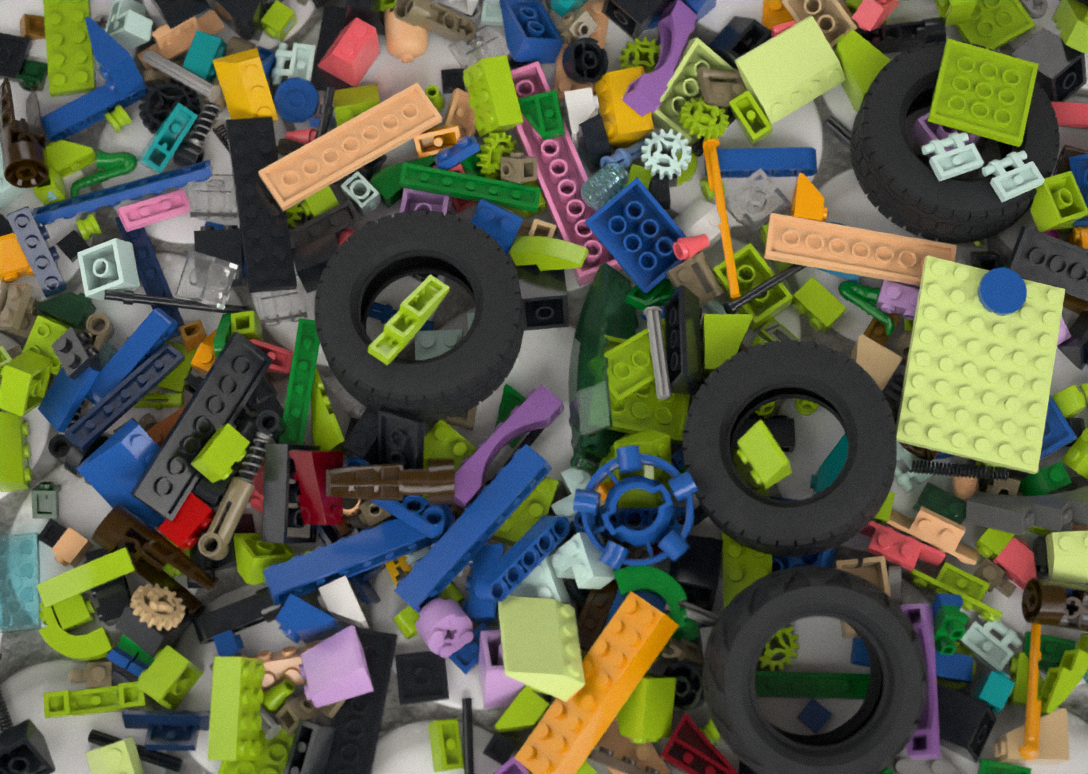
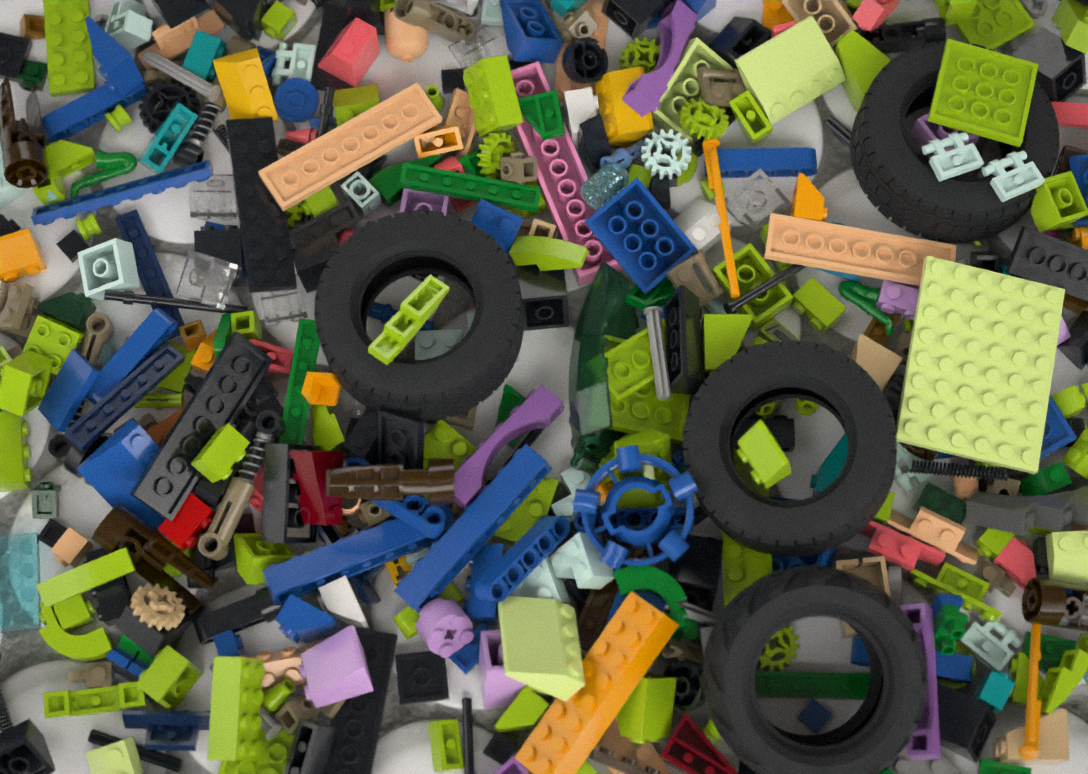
(37, 250): bracket -> none
(76, 352): black bracket -> none
(154, 210): bright pink plate -> none
(321, 388): none -> light orange panel
(463, 149): blue plate -> none
(690, 246): coral cone -> none
(1002, 291): blue tile -> none

